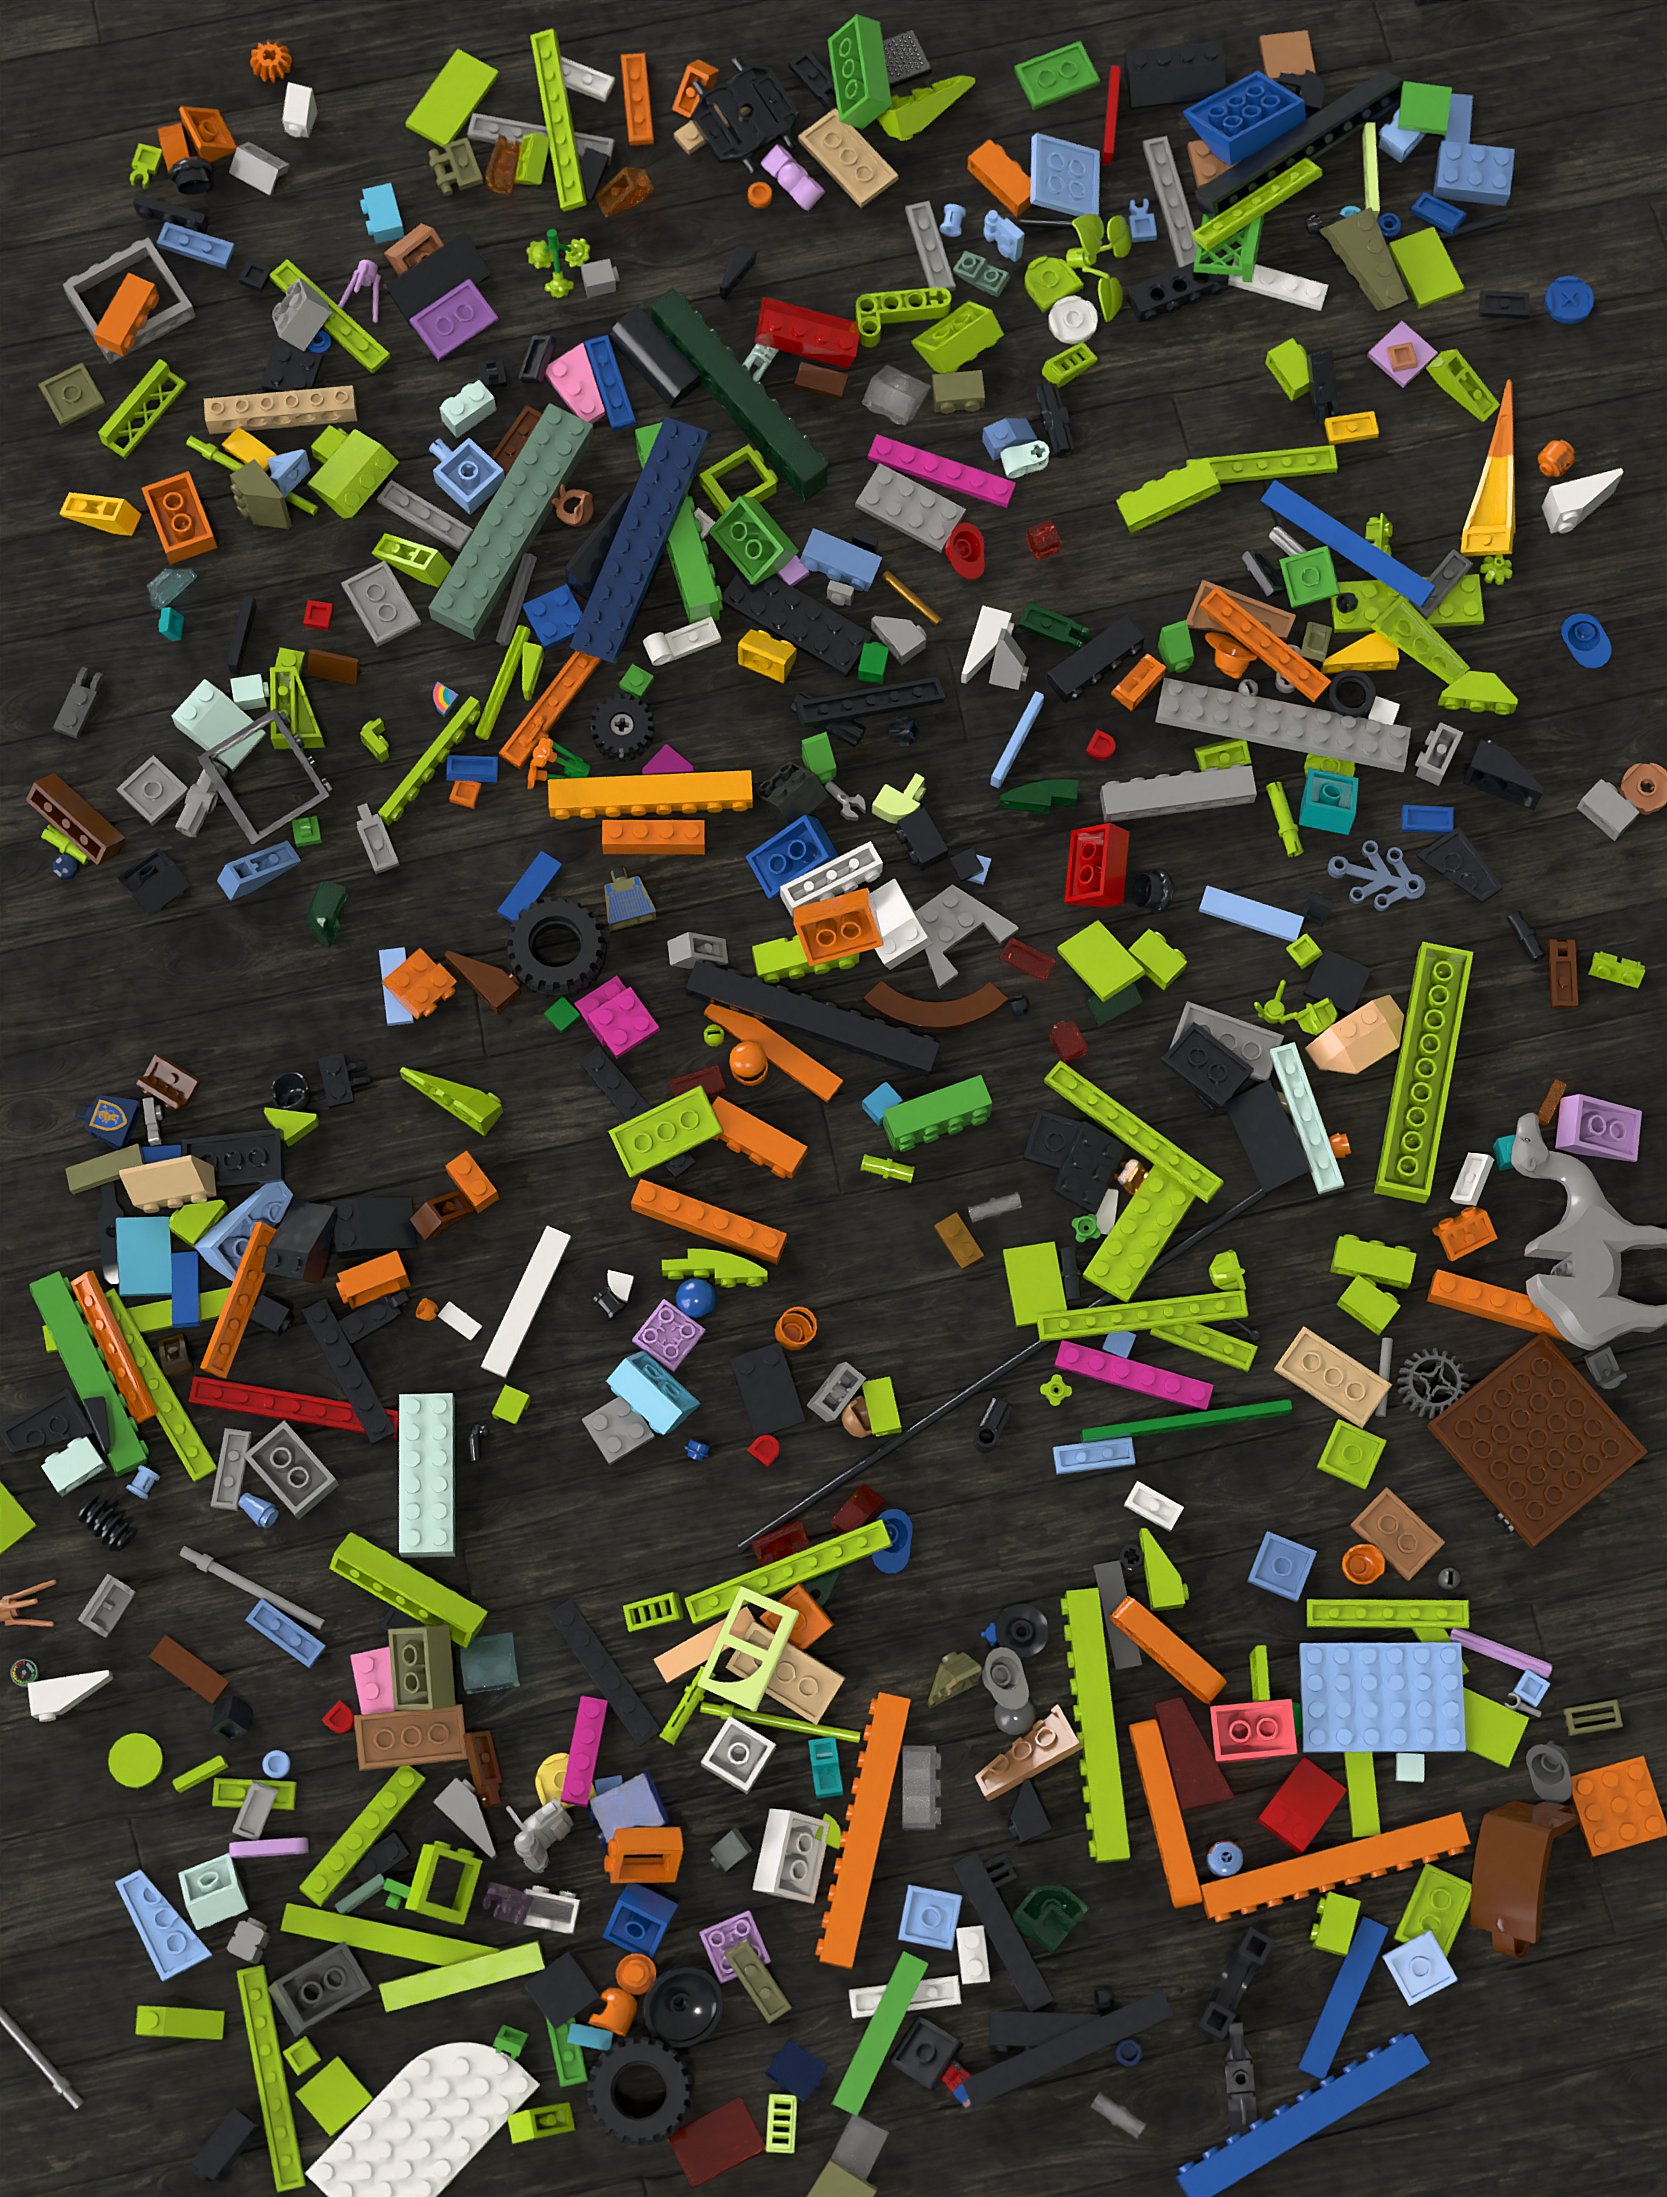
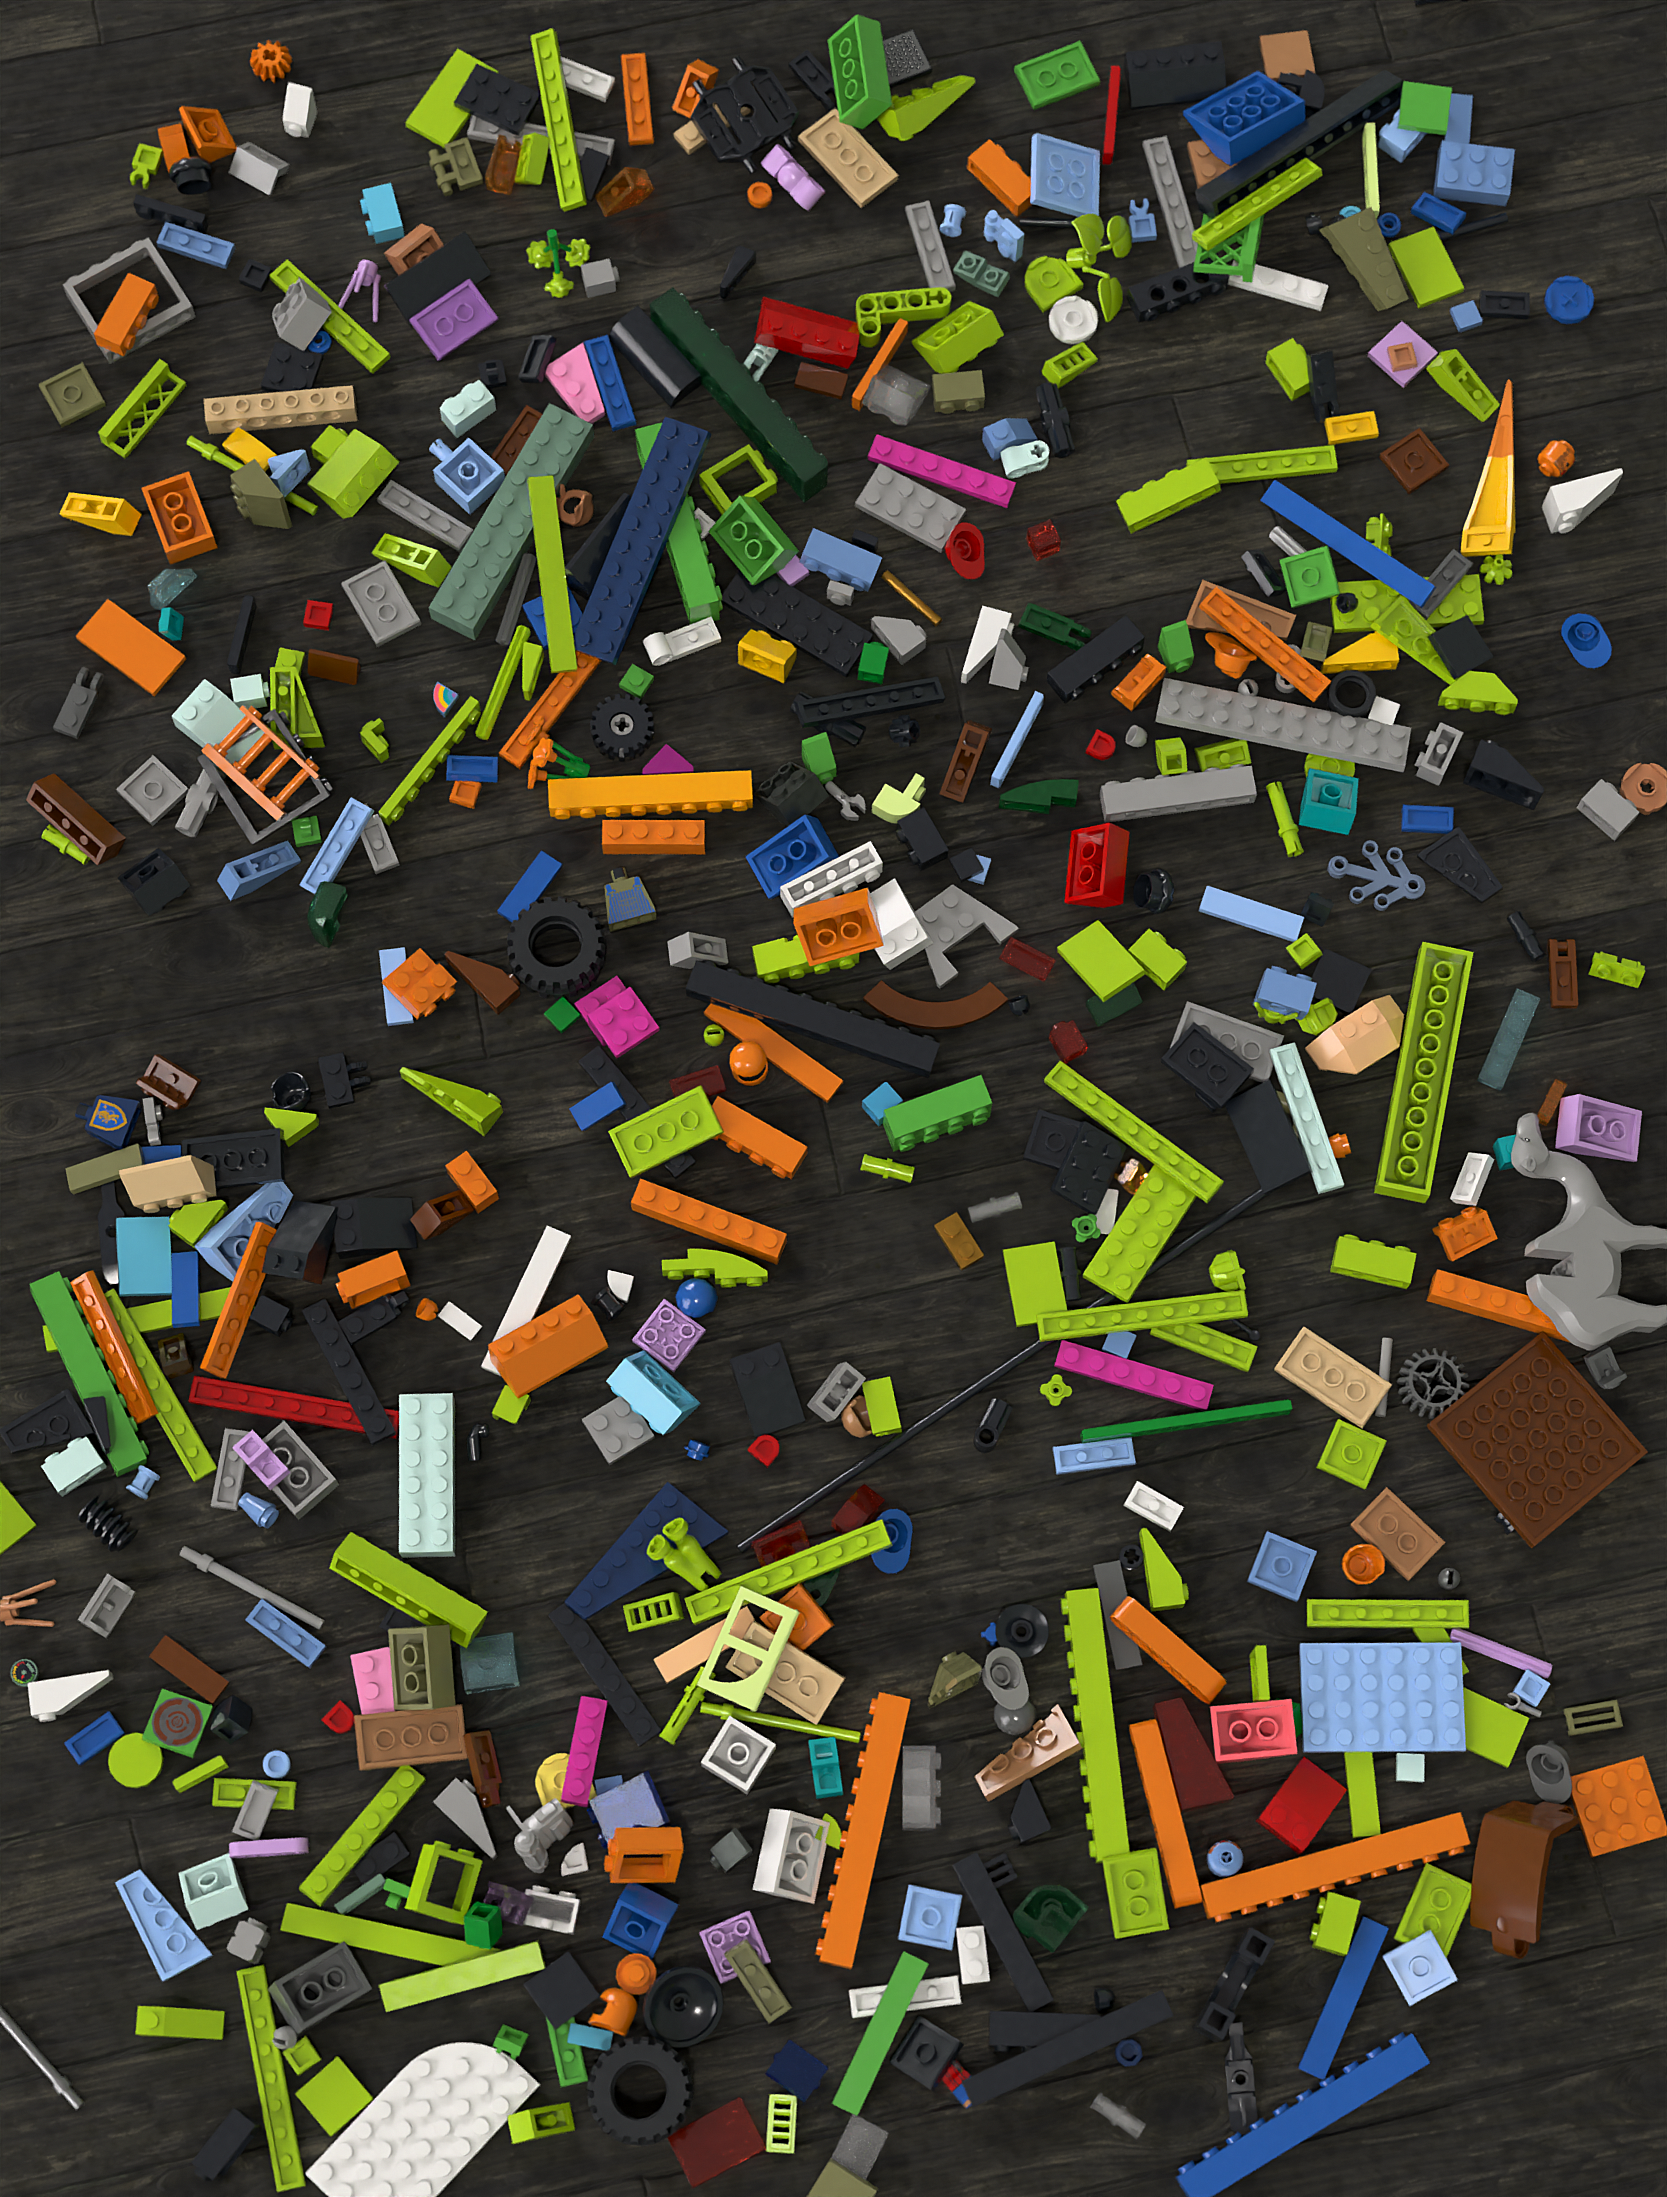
(65, 866): dark blue tile -> none
(94, 1738): none -> blue tile
(131, 647): none -> orange tile
(177, 1723): none -> tile
(237, 770): none -> orange fence
(261, 1459): none -> lavender slope
(284, 2037): none -> light grey hinge
(337, 845): none -> light blue tile
(483, 1925): none -> green brick
(497, 99): none -> black plate
(547, 1346): none -> orange slope
(552, 574): none -> lime tile
(575, 1861): none -> white tile
(597, 1106): none -> blue tile
(627, 1562): none -> dark blue wing
(689, 1557): none -> lime piece
(787, 1333): orange helmet -> none
(881, 360): none -> orange tile
(965, 760): none -> reddish brown slope
(1135, 1893): none -> lime tile
(1136, 736): none -> light grey hinge
(1171, 756): none -> lime brick
(1285, 992): none -> medium blue slope
(1369, 1304): lime brick -> none
(1414, 460): none -> reddish brown tile
(1460, 647): none -> black tile
(1466, 316): none -> medium blue tile
(1508, 1039): none -> clear light blue plate

